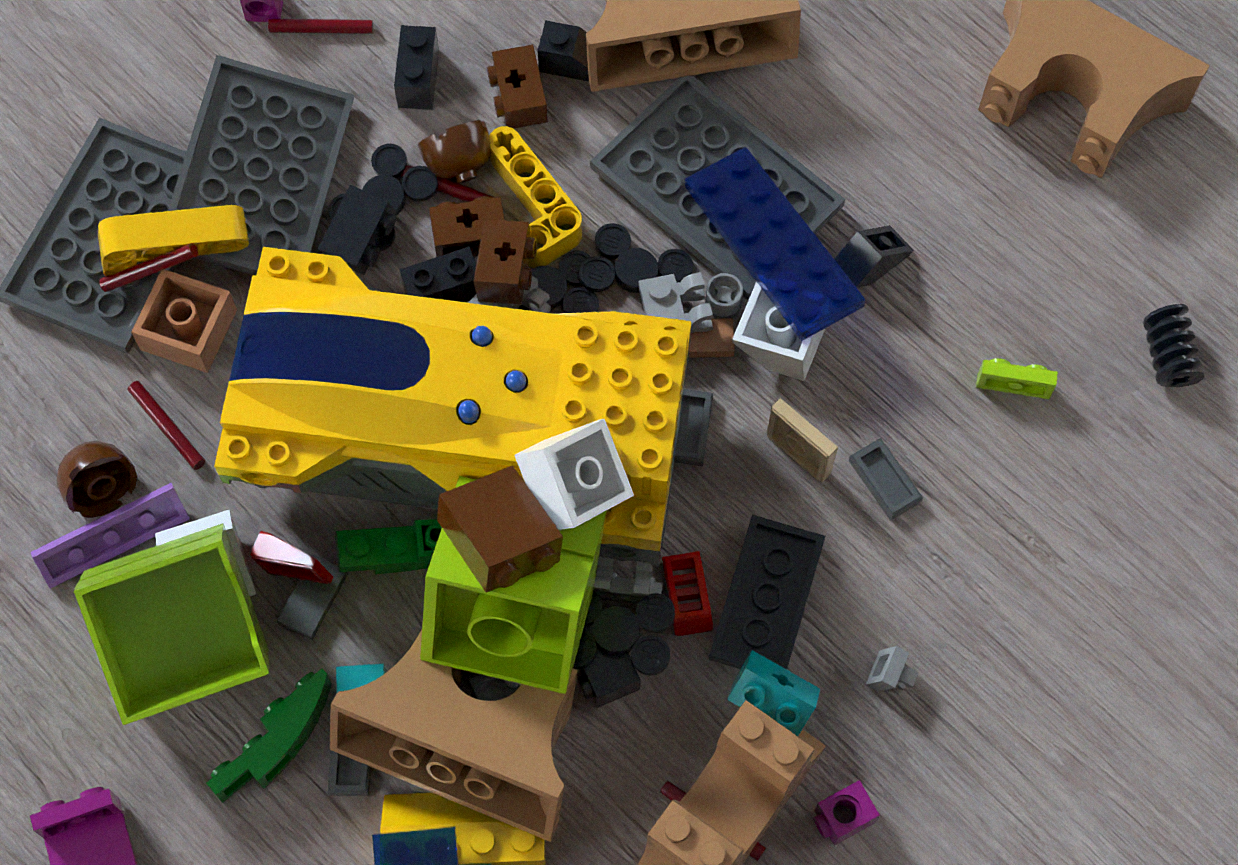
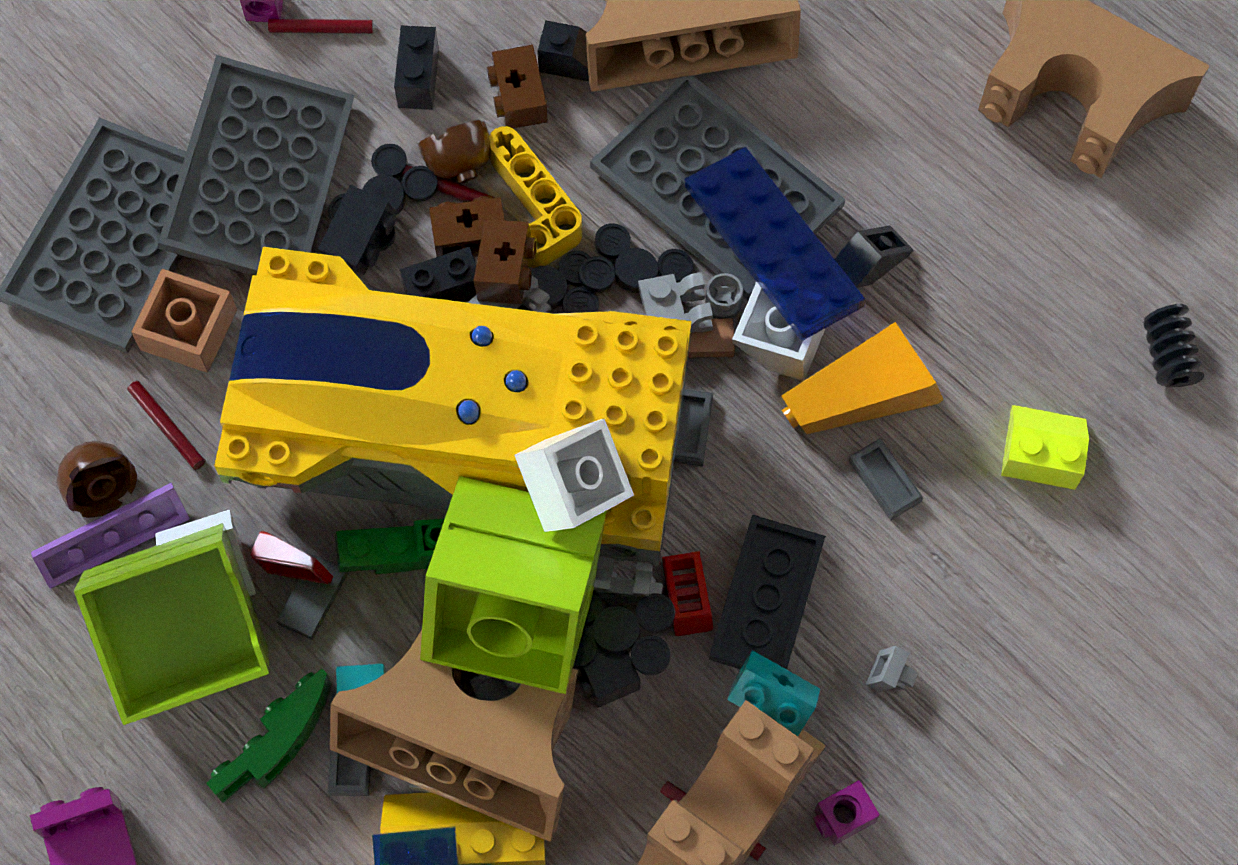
(147, 235): yellow beam -> none
(149, 267): dark red bar -> none
(499, 529): reddish brown brick -> none
(801, 440): tan tile -> none
(863, 385): none -> light orange slope
(1016, 379): lime plate -> none
(1045, 447): none -> neon yellow slope

